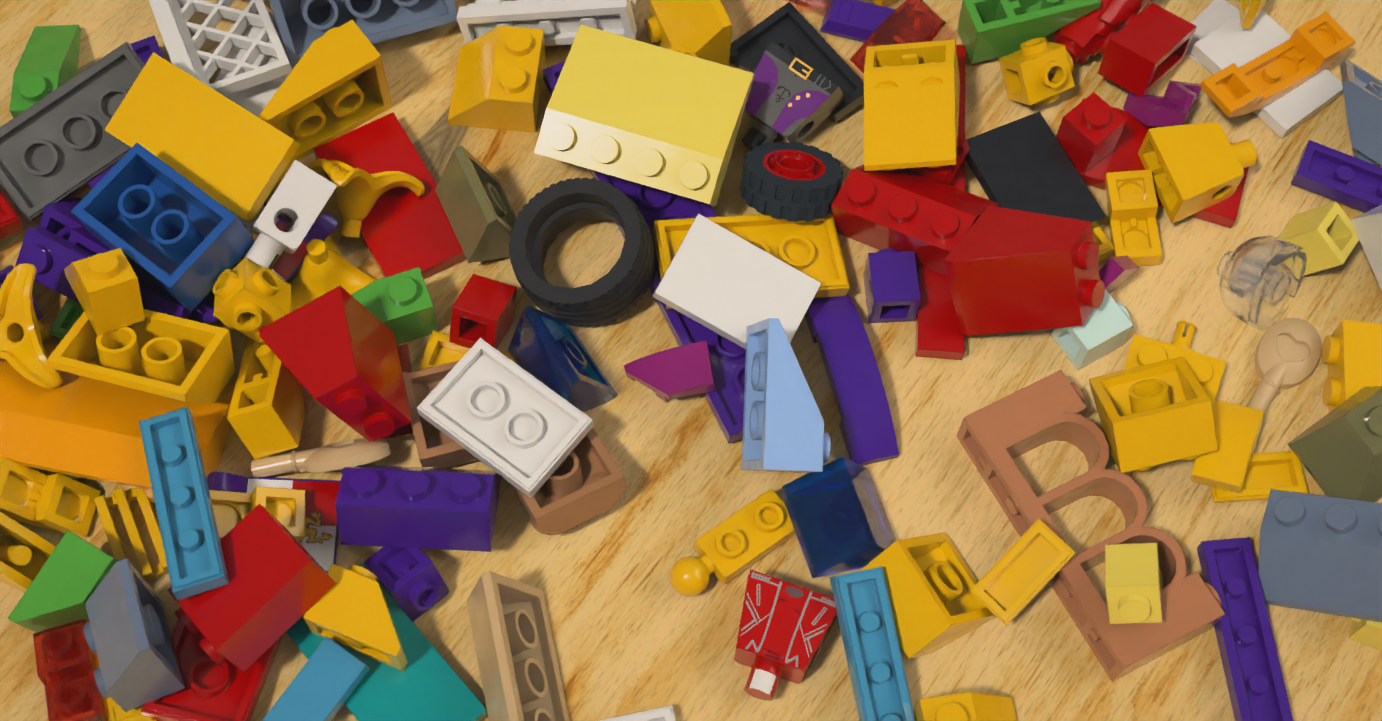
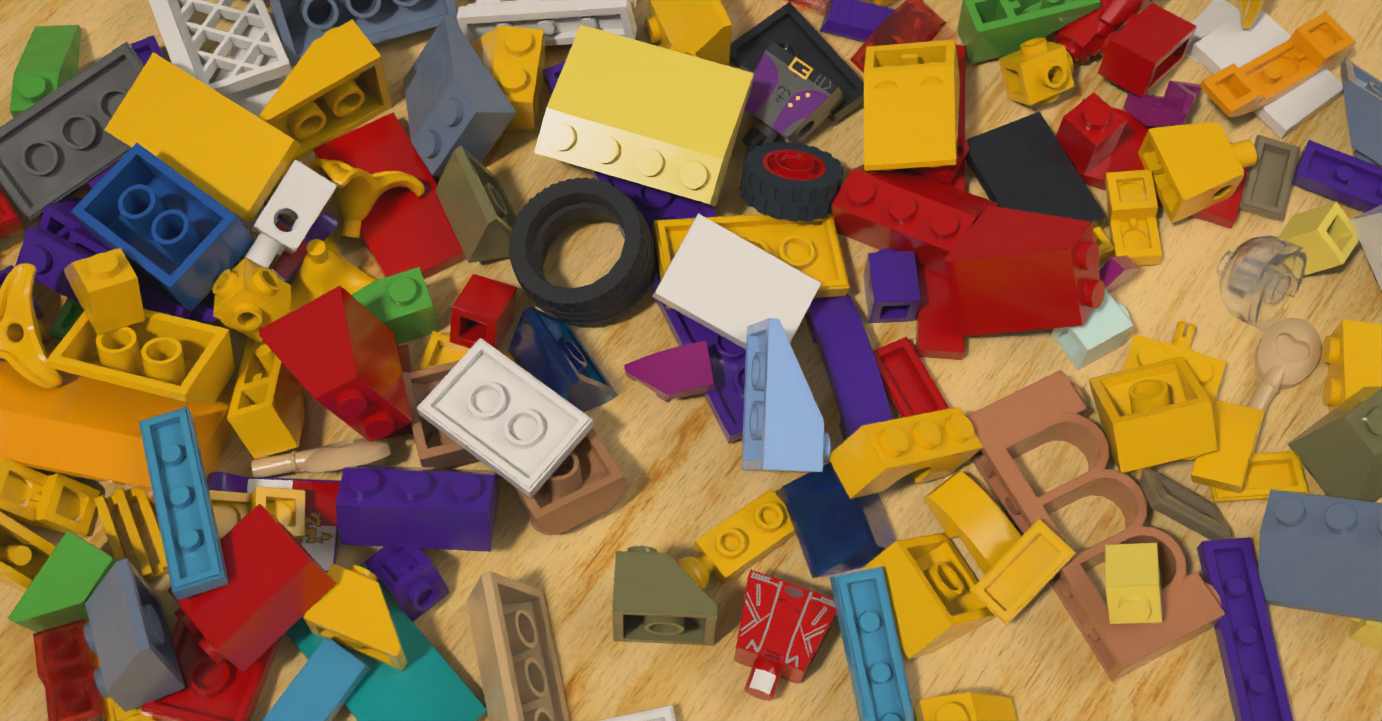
(453, 100): none -> sand blue slope
(659, 601): none -> olive slope
(907, 379): none -> red tile
(921, 444): none -> yellow arch
(971, 514): none -> yellow slope
(1183, 506): none -> dark tan tile
(1269, 179): none -> dark tan tile

